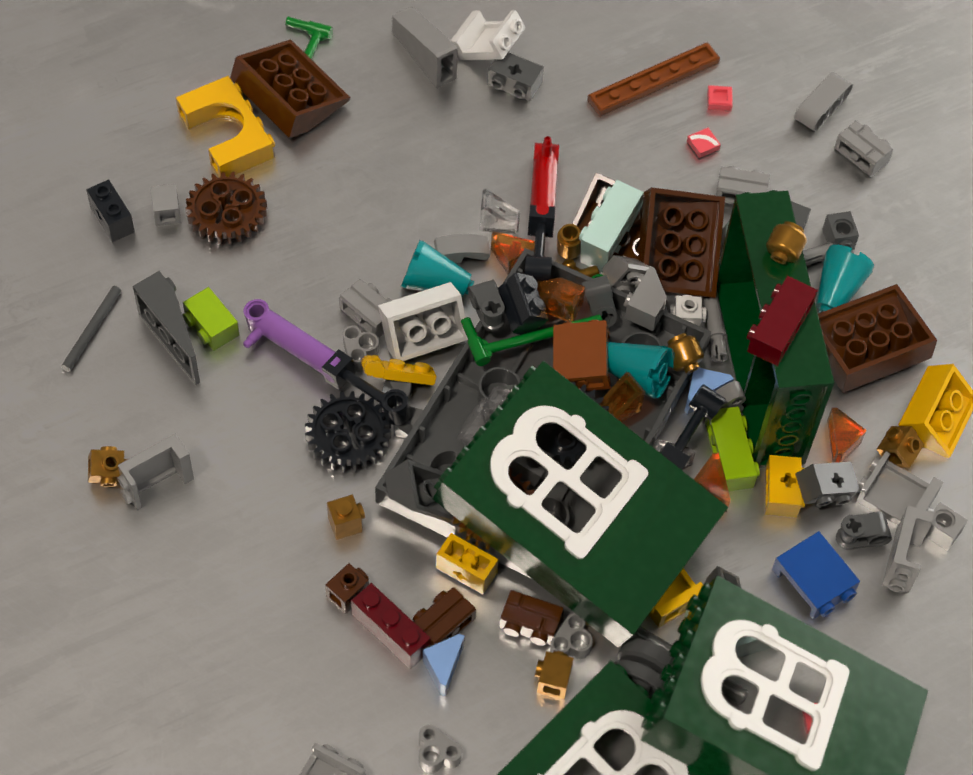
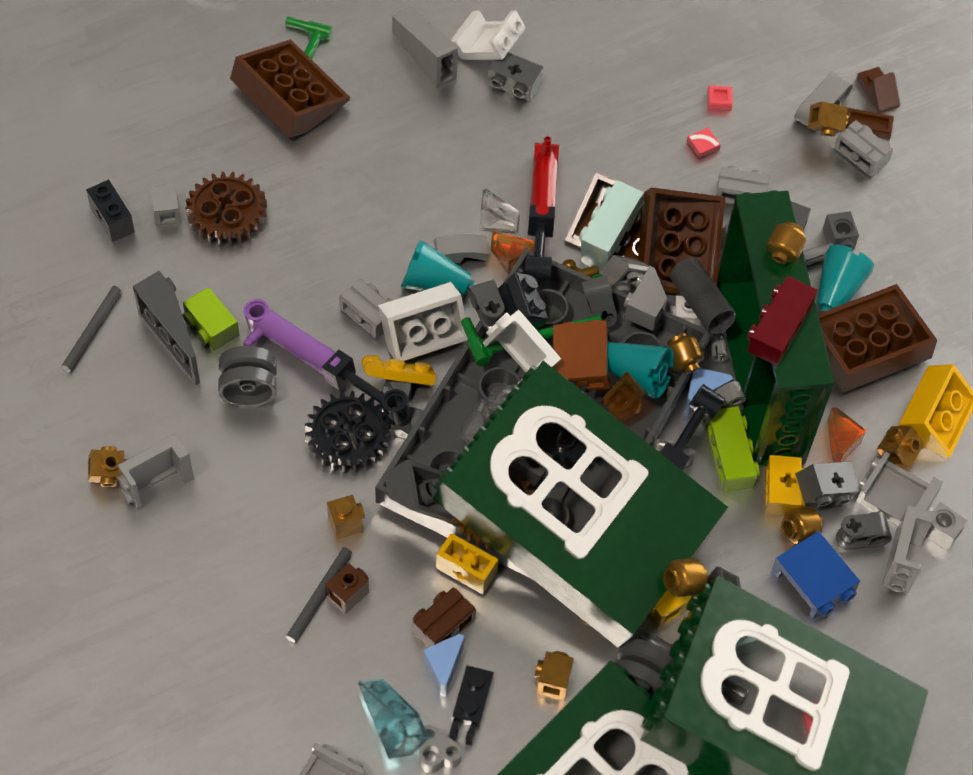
(225, 100): yellow arch -> none
(247, 376): none -> dark grey wheel
(318, 595): none -> dark grey bar
(354, 348): light grey piece -> none
(390, 625): dark red brick -> none
(394, 719): none -> clear light blue slope
(471, 702): none -> black hinge
(521, 341): none -> white panel
(530, 618): reddish brown brick -> none
(561, 298): clear orange slope -> none
(567, 635): light grey piece -> none
(568, 241): pearl gold brick -> none
(653, 79): dark orange tile -> none
(685, 577): none -> pearl gold head
(702, 295): none -> dark grey piece
(713, 479): clear orange slope -> none
(801, 524): none -> pearl gold head
(827, 118): none -> pearl gold brick
(879, 123): none -> reddish brown tile
(880, 89): none -> reddish brown slope

